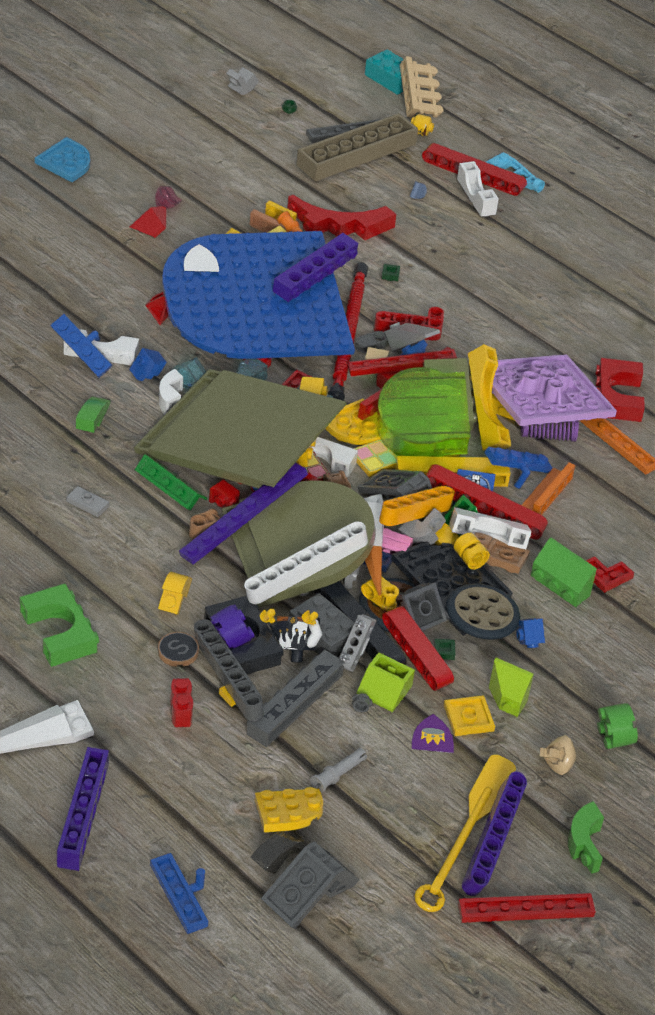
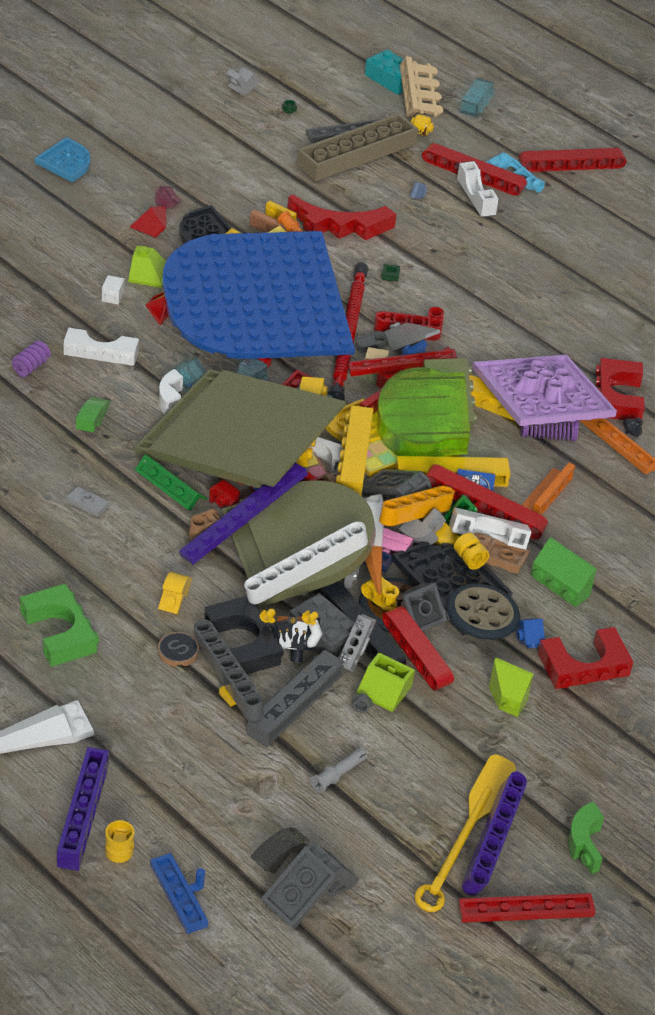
(31, 358): none -> medium lavender piece
(82, 345): blue plate -> none
(113, 289): none -> white brick
(119, 841): none -> yellow wheel
(146, 267): none -> lime slope
(147, 364): blue brick -> none
(181, 702): red brick -> none
(200, 259): white sticker -> none
(202, 223): none -> black plate
(231, 626): dark purple brick -> none
(288, 808): yellow plate -> none
(315, 267): dark purple brick -> none
(356, 448): none -> yellow brick
(433, 736): dark purple sticker -> none
(445, 648): dark green plate -> none
(469, 715): yellow tile -> none
(477, 97): none -> clear light blue brick
(483, 367): yellow arch -> none
(521, 460): blue plate -> none
(560, 754): tan piece -> none
(568, 672): none -> red arch
(572, 159): none -> red beam
(610, 577): red plate -> none
(617, 725): bright green brick -> none
(633, 426): none -> black piece

